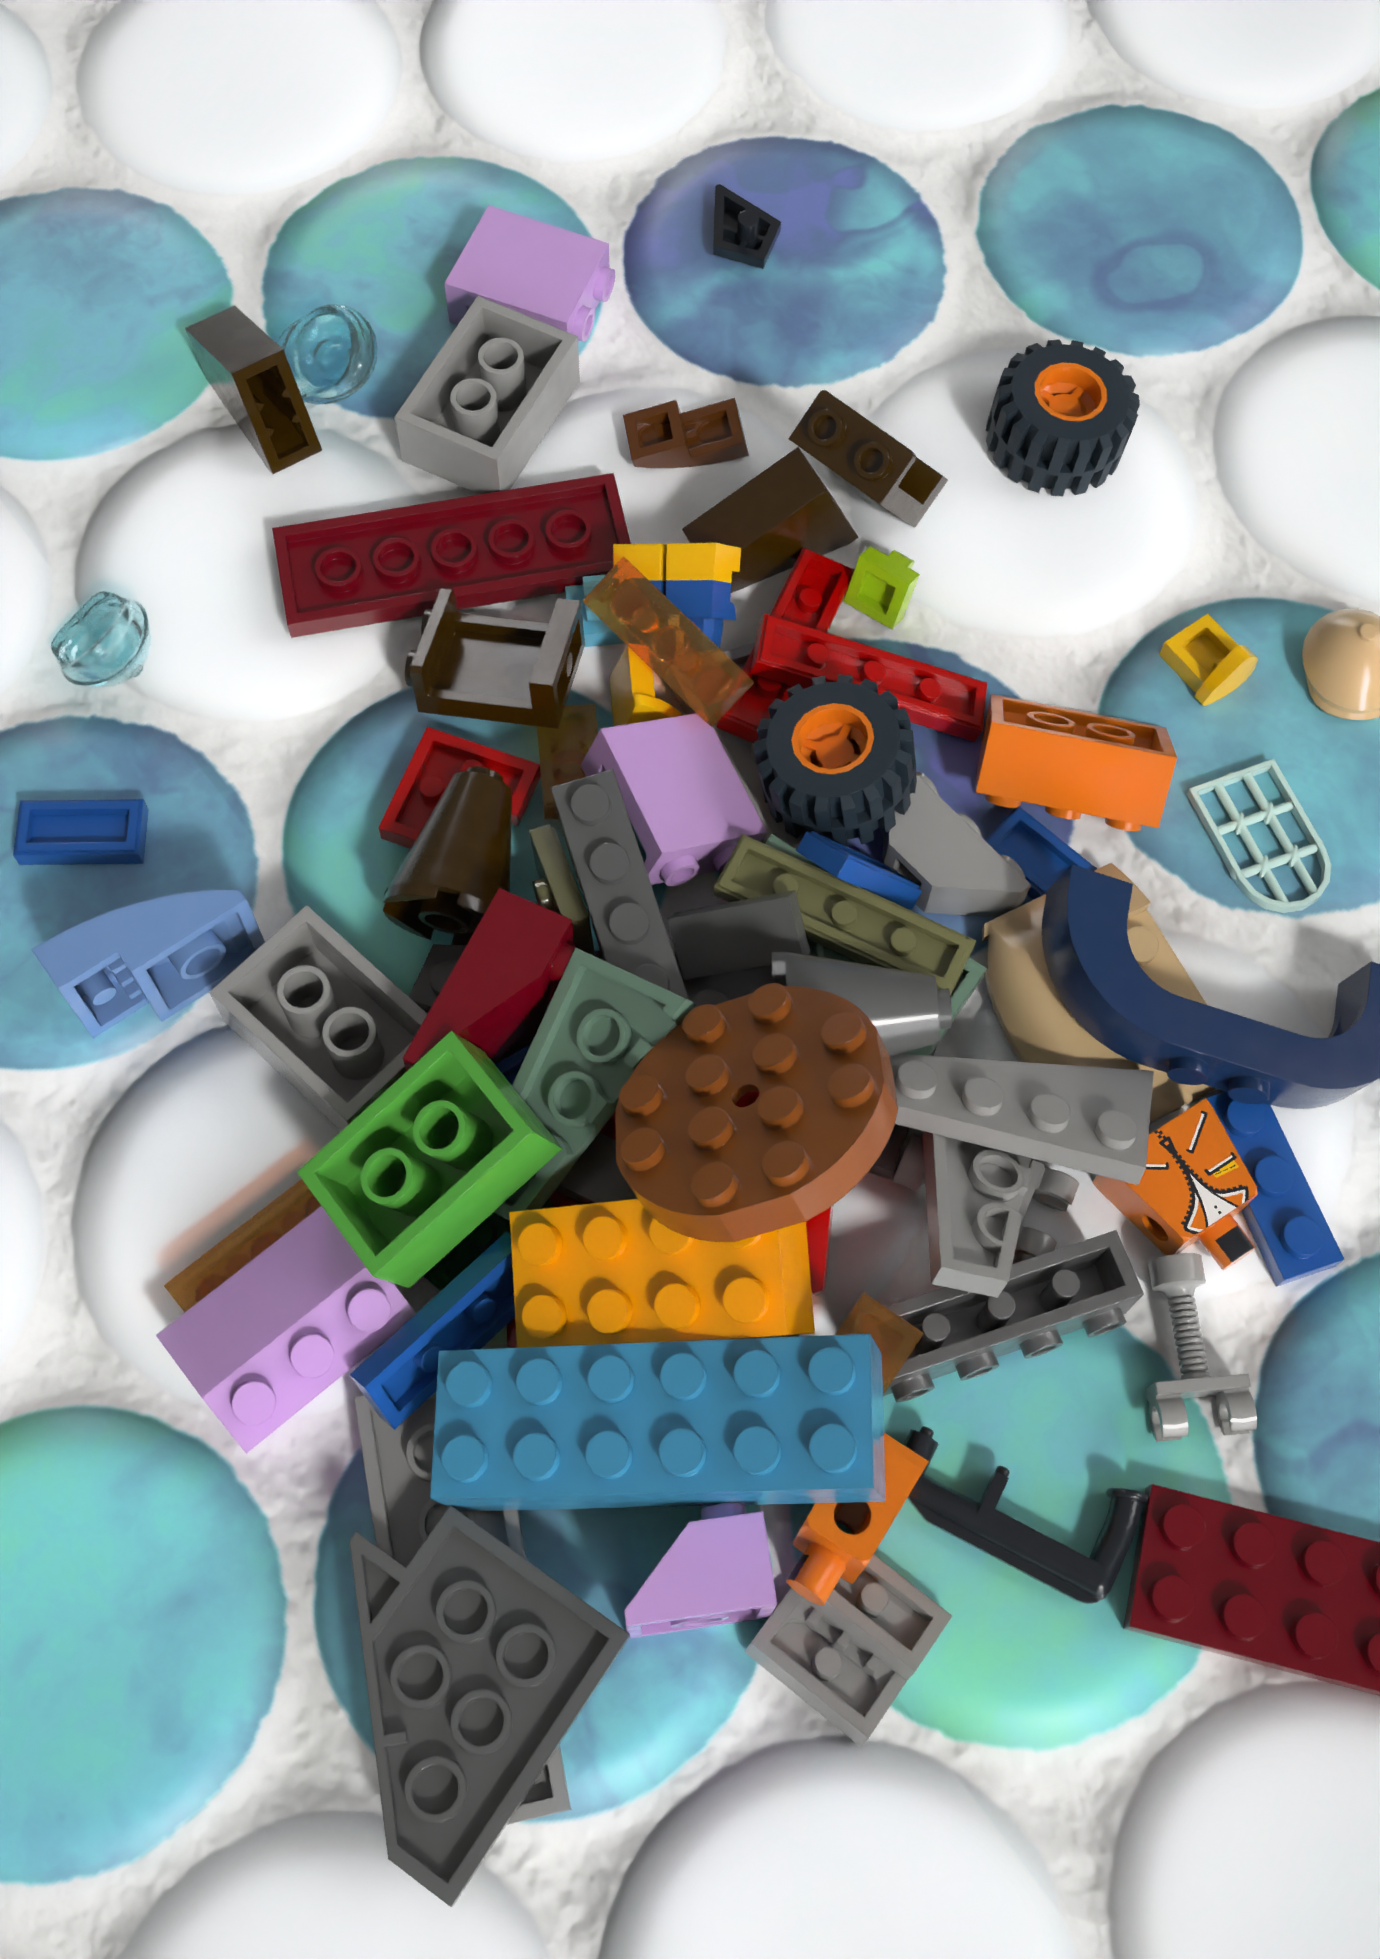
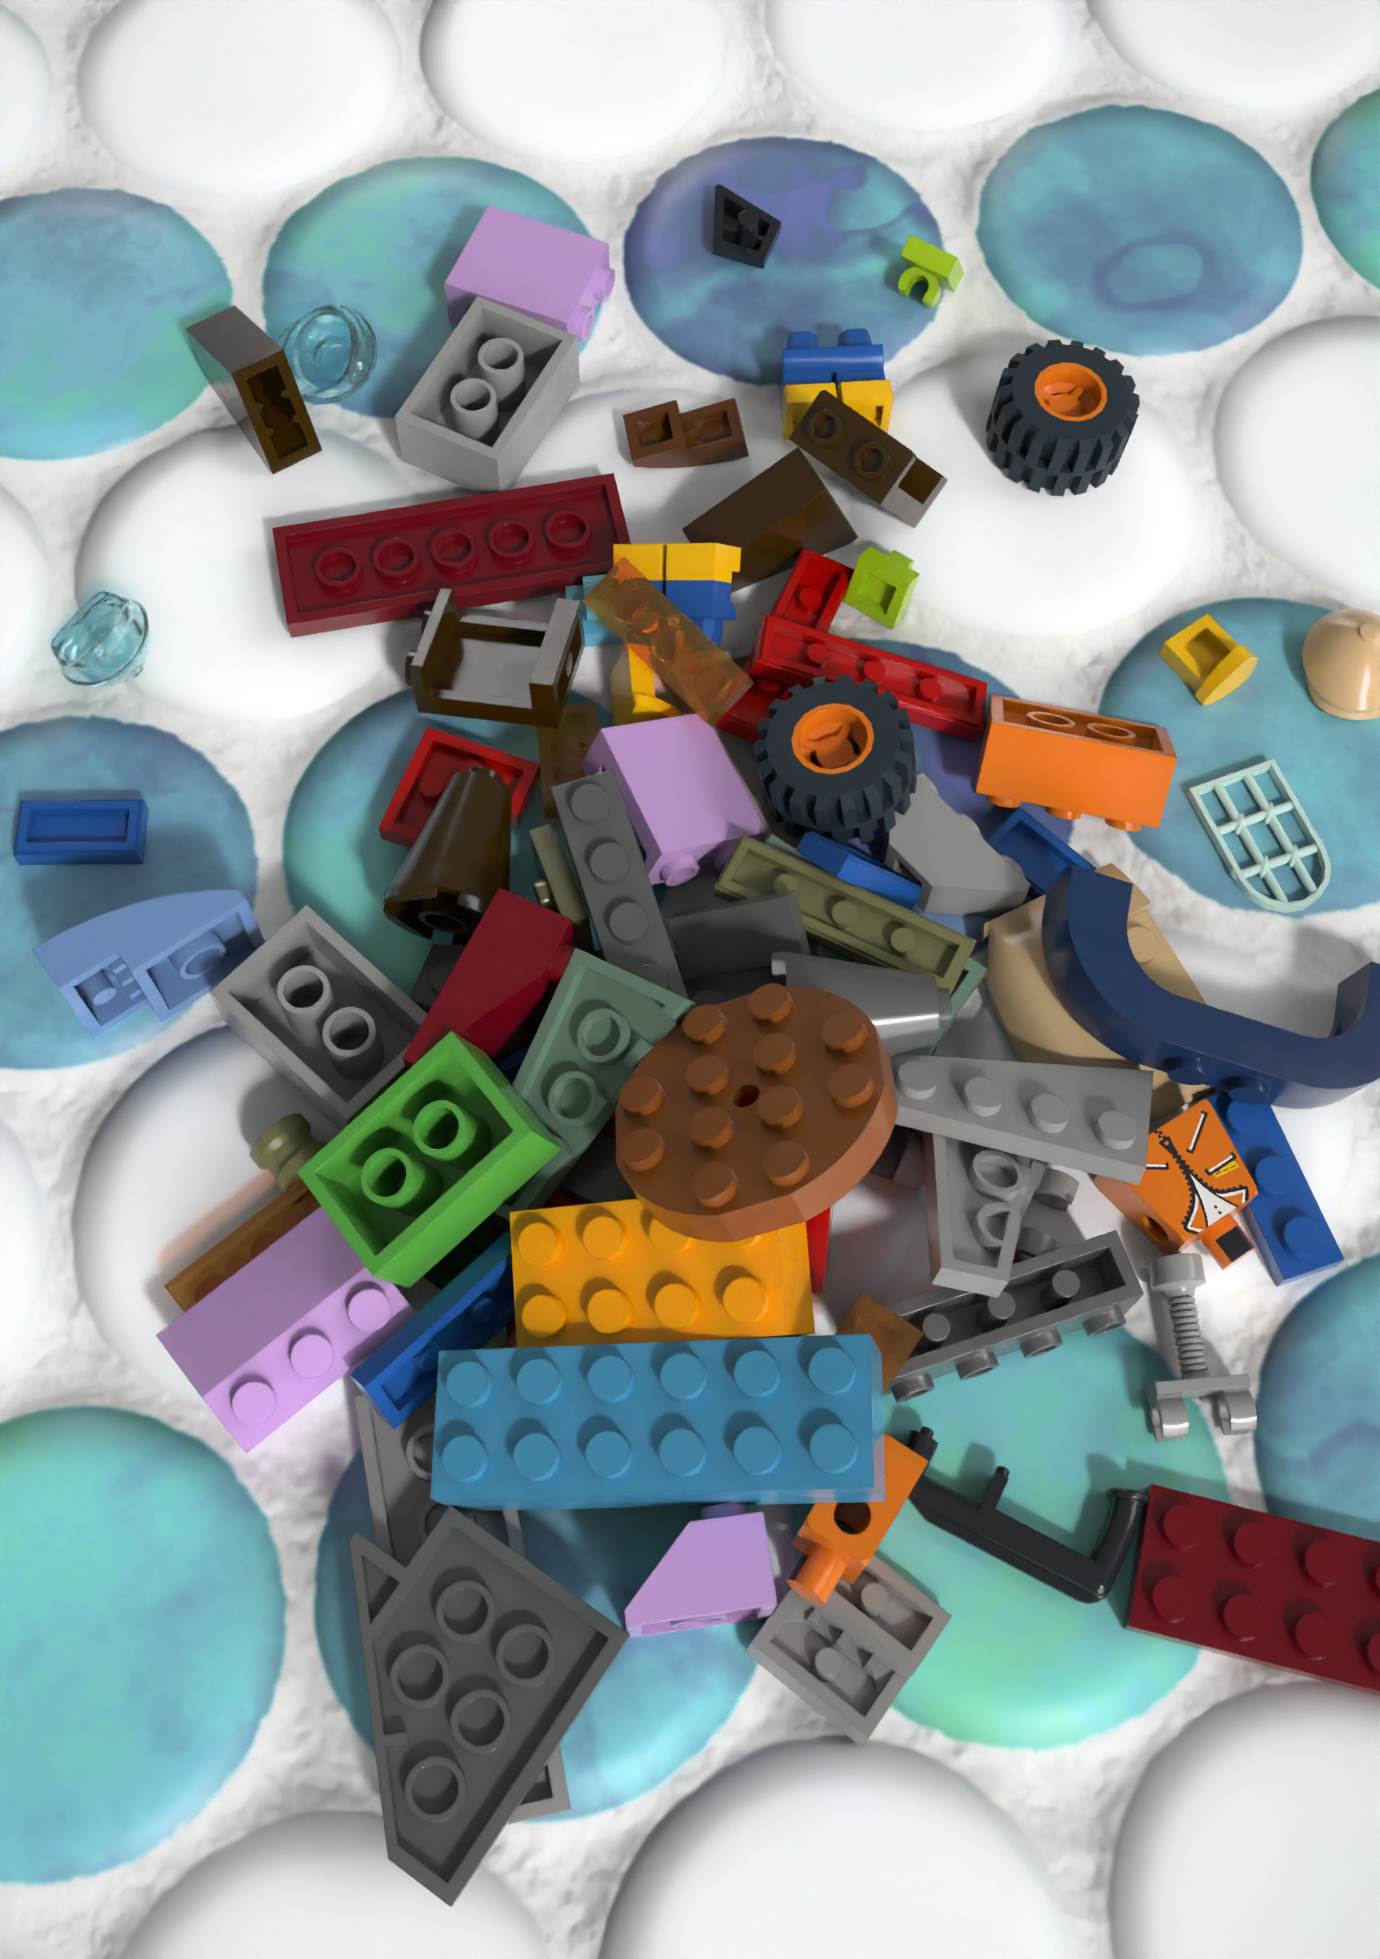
(286, 1149): none -> olive wheel
(847, 371): none -> hips
(930, 265): none -> lime tile

